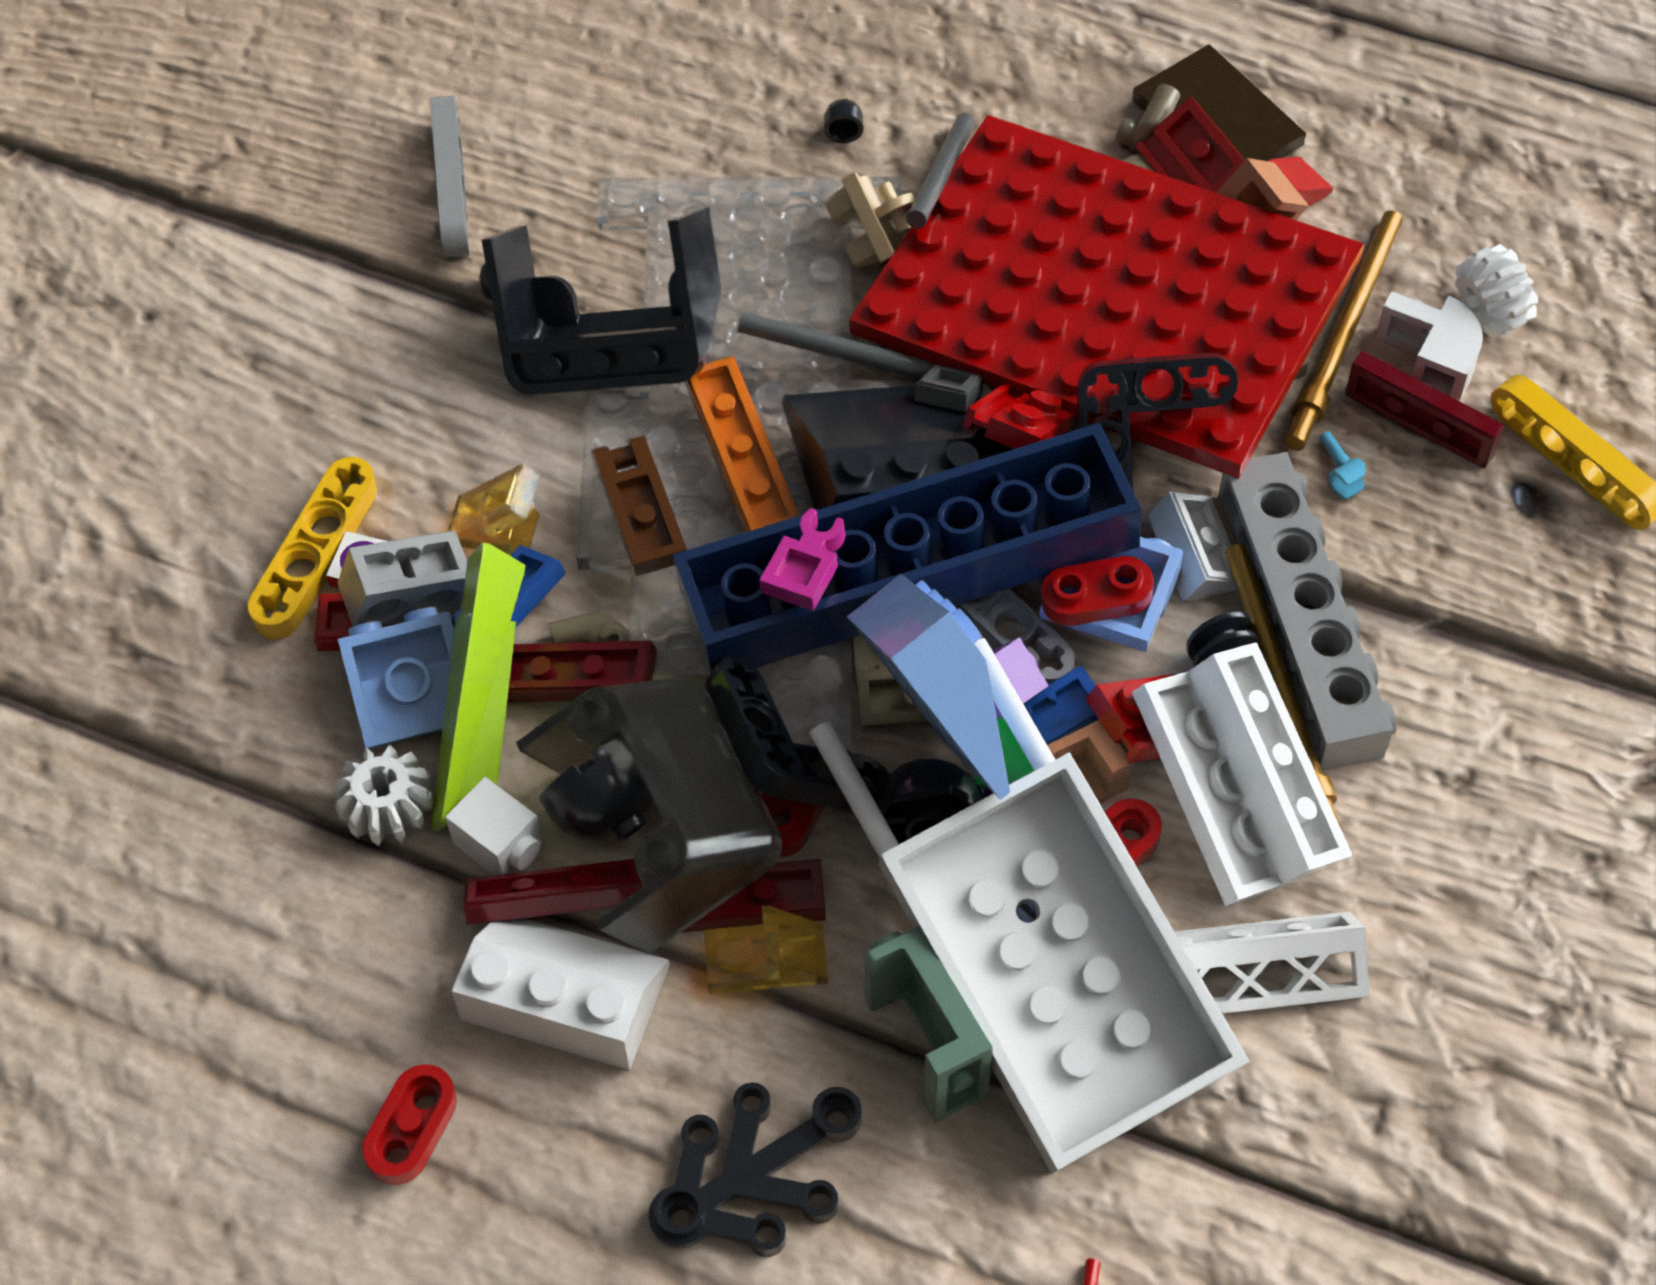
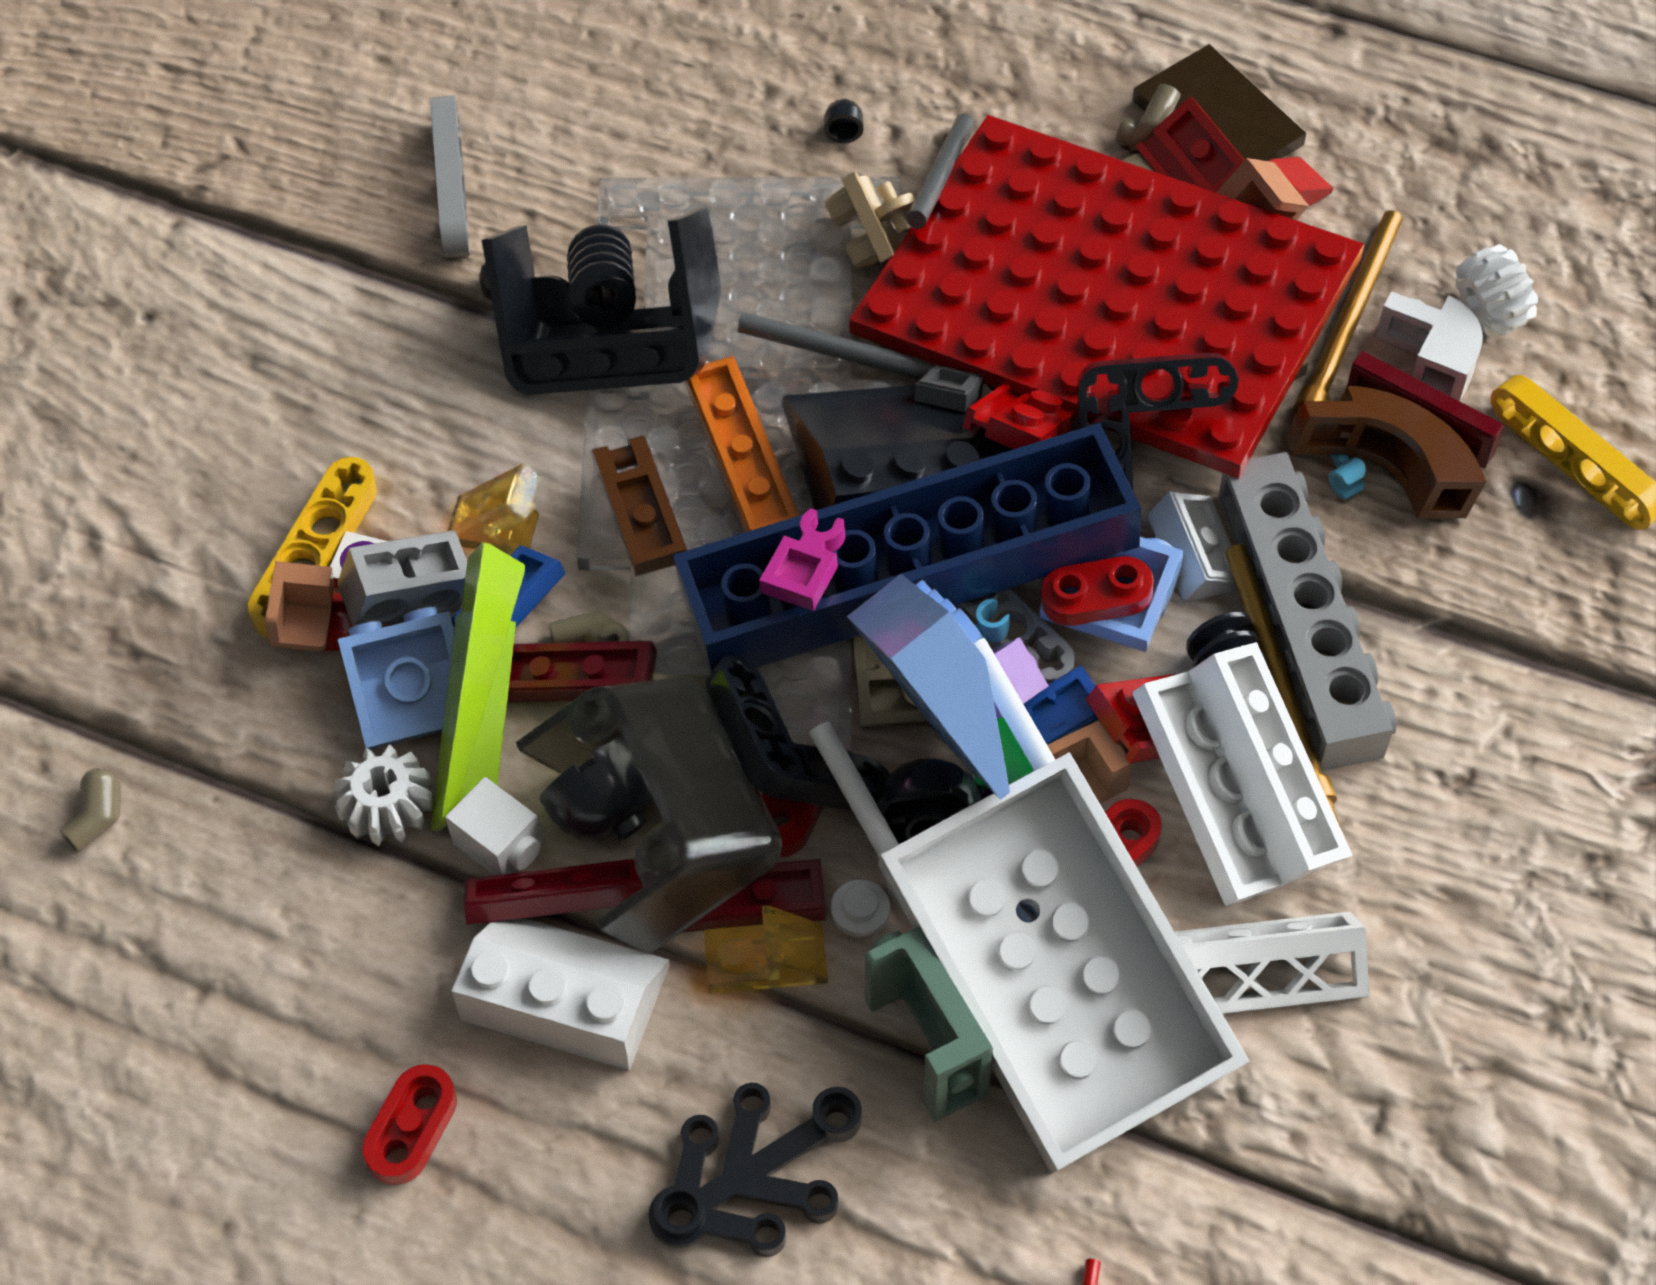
(100, 808): none -> dark tan arm
(300, 606): none -> nougat panel
(601, 276): none -> black piece
(860, 908): none -> white plate
(991, 631): none -> medium azure hand
(1400, 437): none -> reddish brown arch

